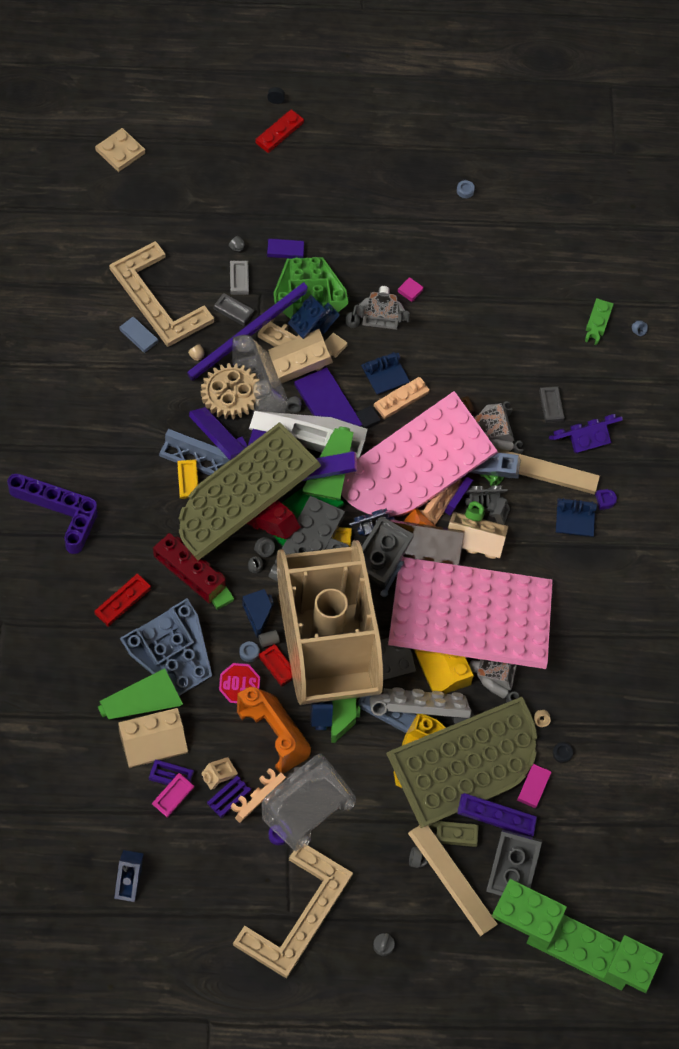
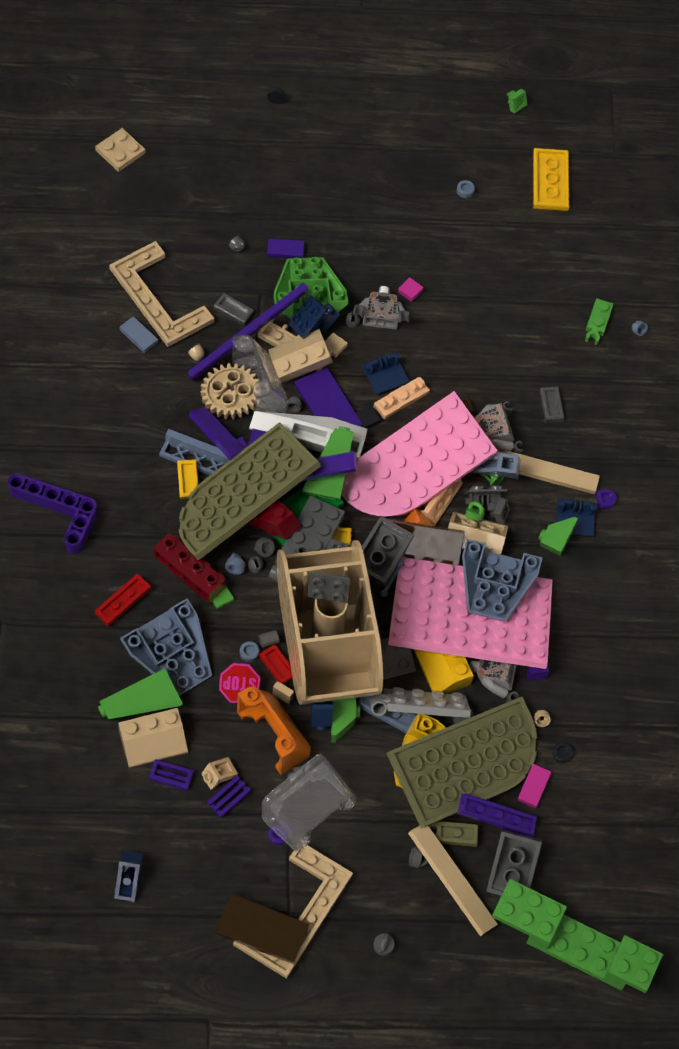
(173, 795): dark pink tile -> none
(235, 564): none -> sand blue tile
(239, 278): light grey tile -> none
(258, 609): dark blue slope -> none
(258, 795): light nougat plate -> none
(262, 928): none -> dark brown tile
(279, 131): red plate -> none
(283, 692): none -> tan tile
(328, 587): none -> dark grey hinge
(365, 520): dark blue hinge -> none
(458, 496): dark purple tile -> none
(496, 581): none -> sand blue wedge
(517, 100): none -> bright green tile
(537, 673): none -> dark purple tile
(550, 179): none -> yellow tile
(557, 535): none -> bright green slope
(588, 436): dark purple bracket -> none

